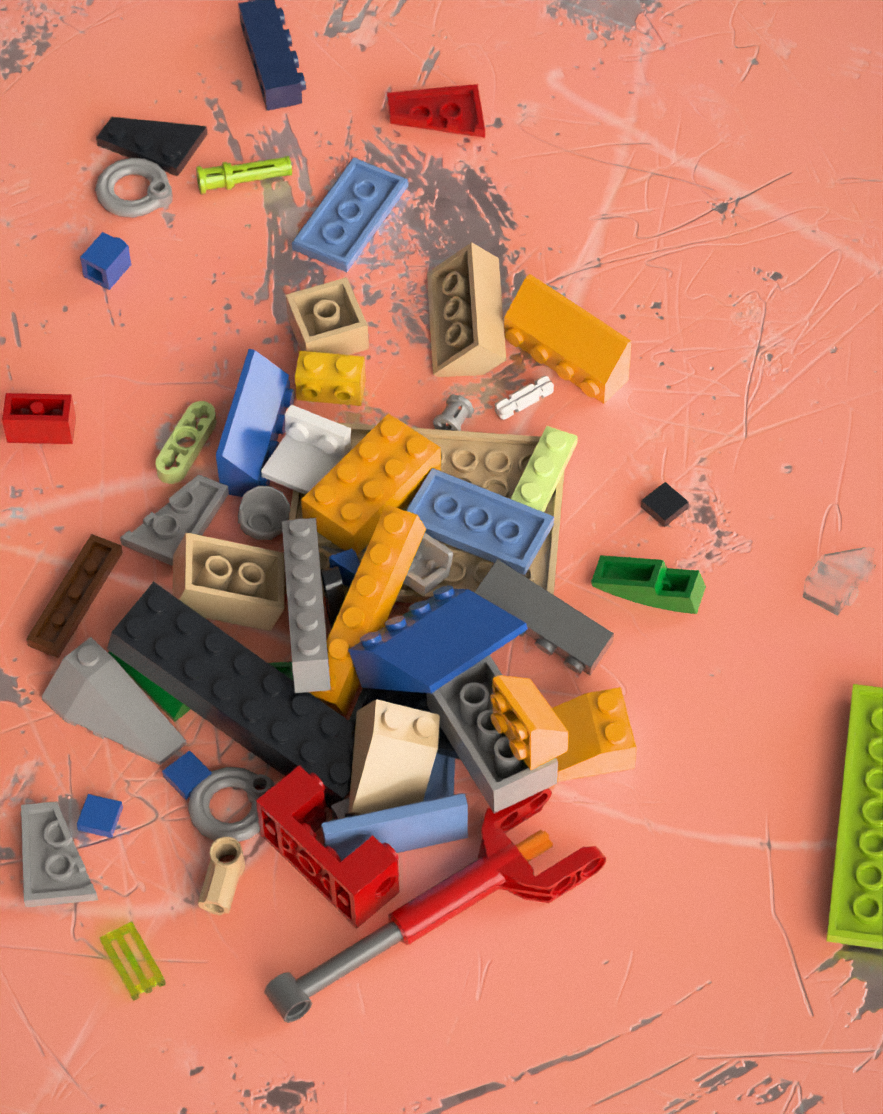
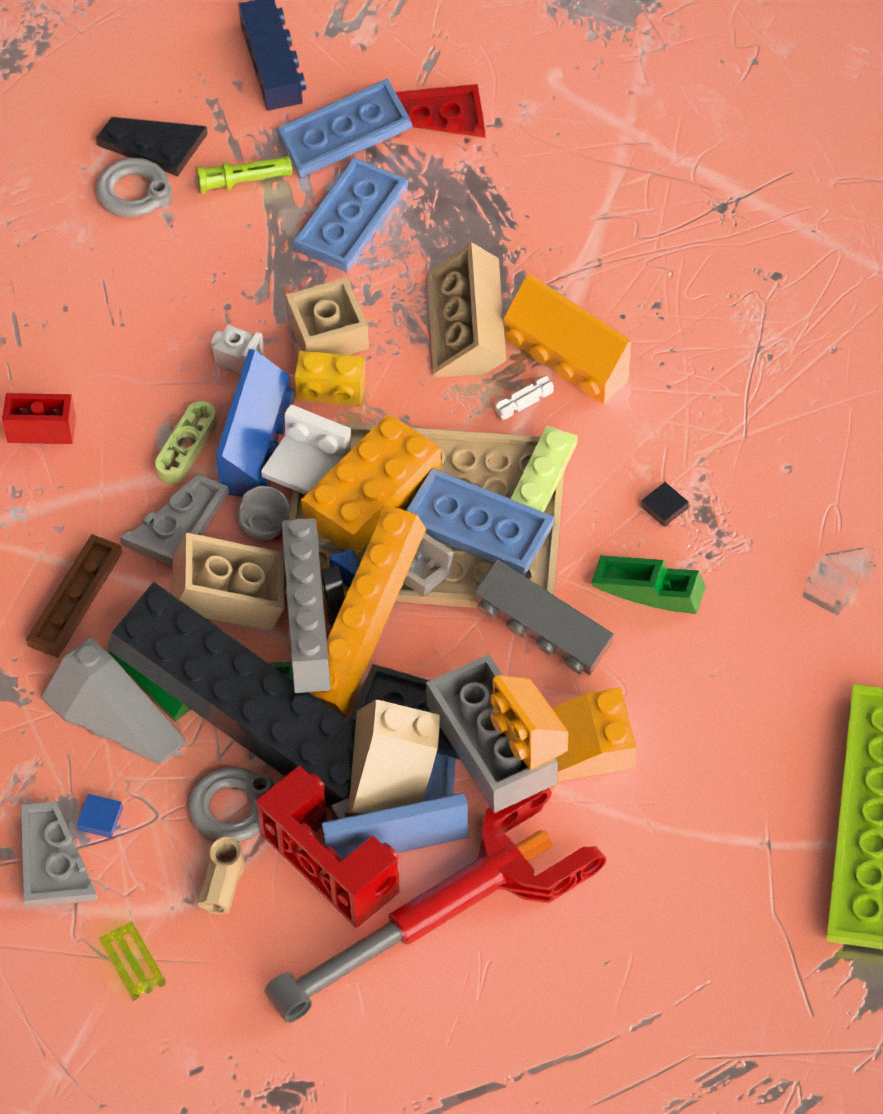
(106, 260): blue brick -> none
(186, 774): blue tile -> none
(232, 347): none -> white brick
(344, 128): none -> medium blue tile
(433, 642): blue slope -> none
(453, 403): light grey bush -> none

